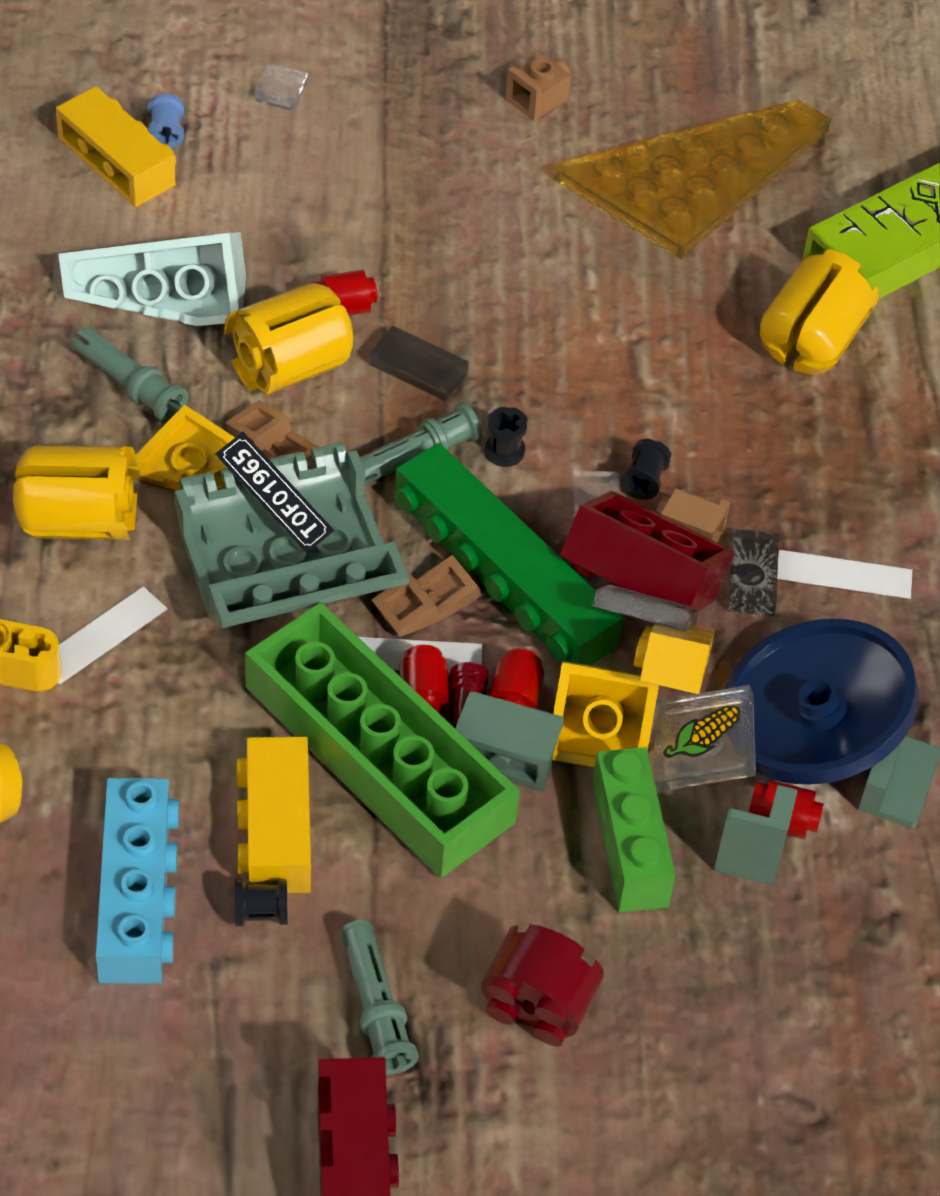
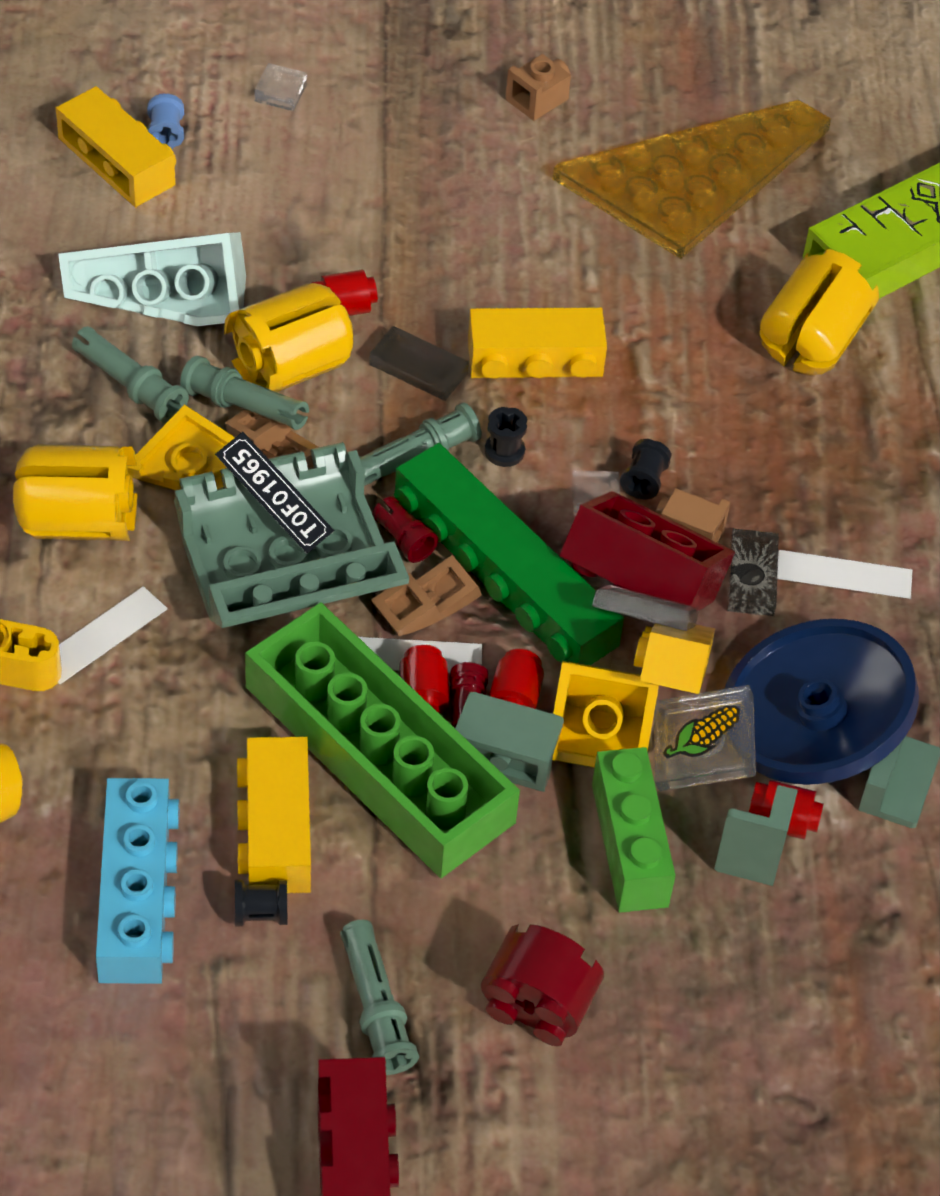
(228, 389): none -> sand green pin
(410, 535): none -> dark red pin
(536, 342): none -> yellow brick

